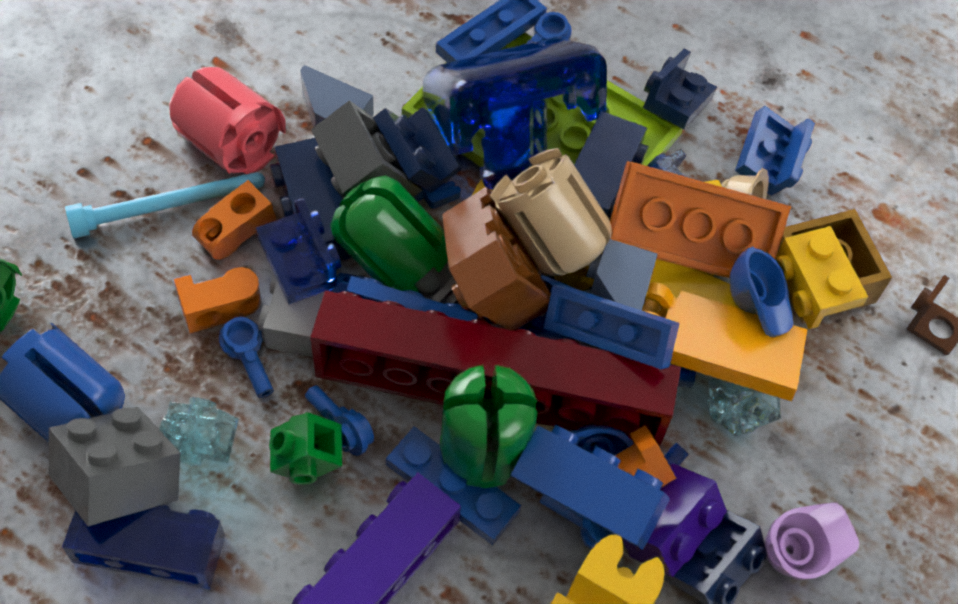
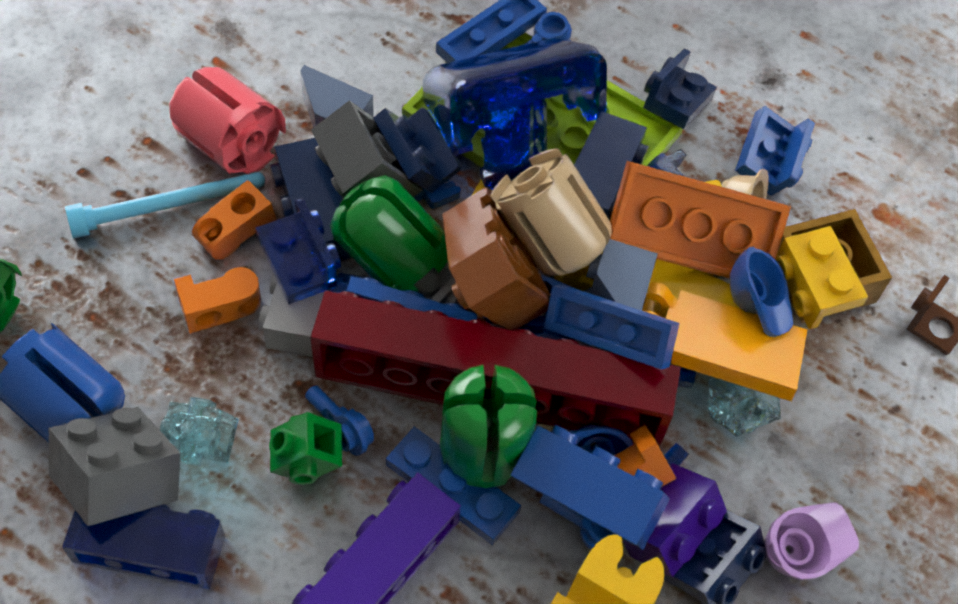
(242, 341): blue plate -> none

